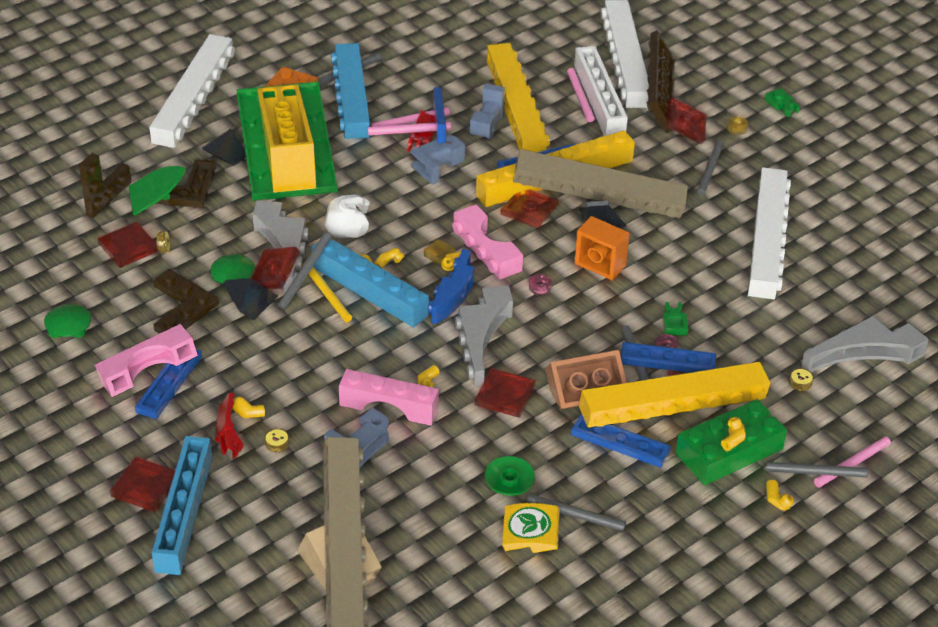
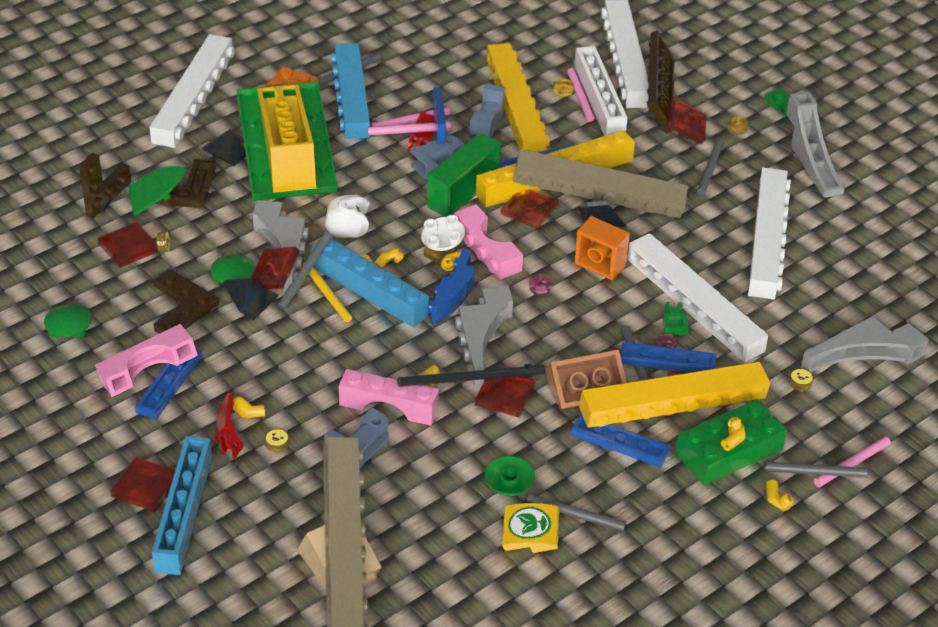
(442, 233): none -> white dish
(455, 178): none -> green piece
(527, 371): none -> black bar
(563, 87): none -> clear yellow tile
(698, 297): none -> white brick
(810, 145): none -> light grey arch

